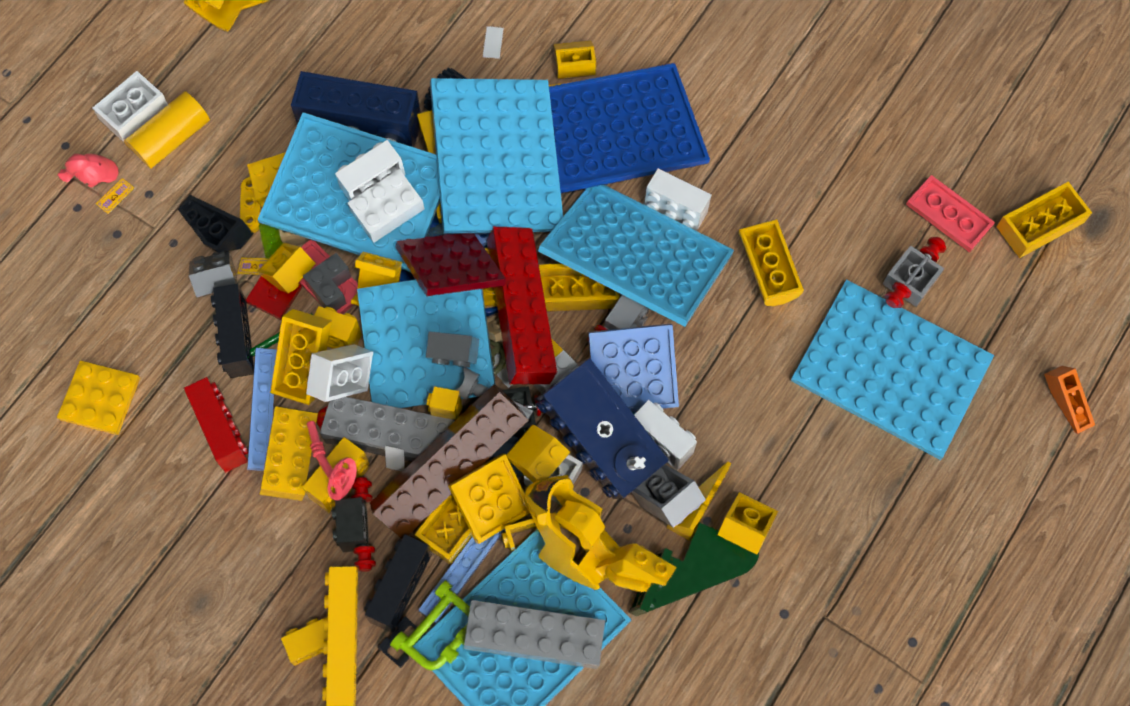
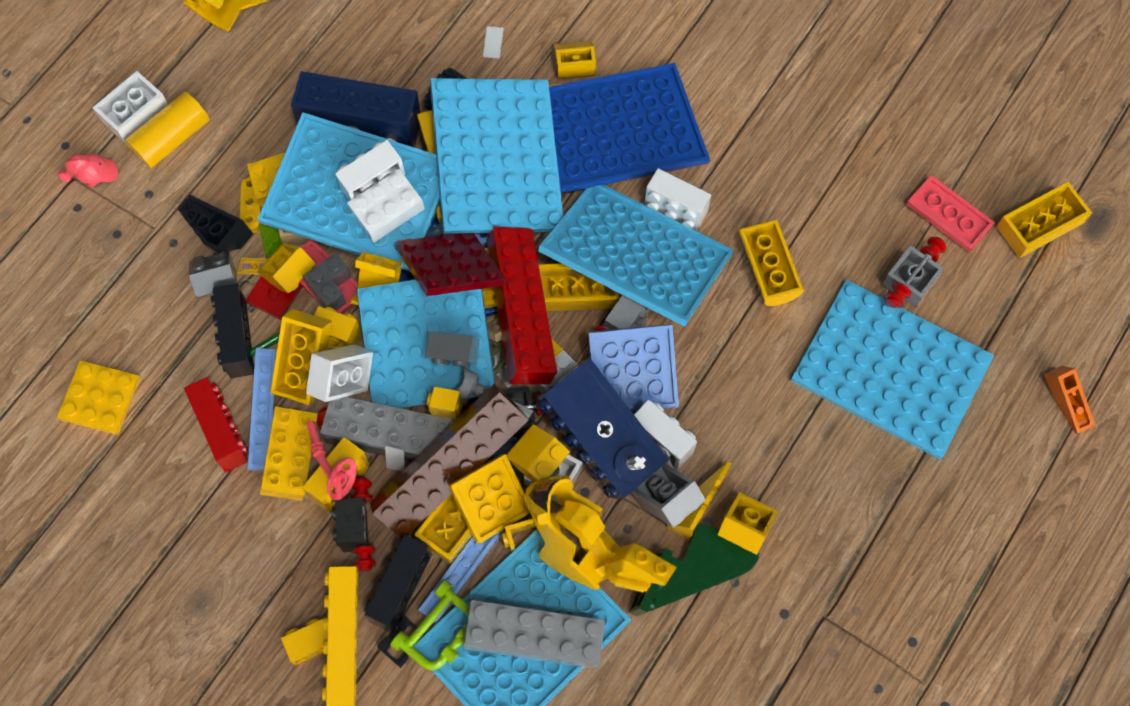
(115, 196): yellow sticker -> none

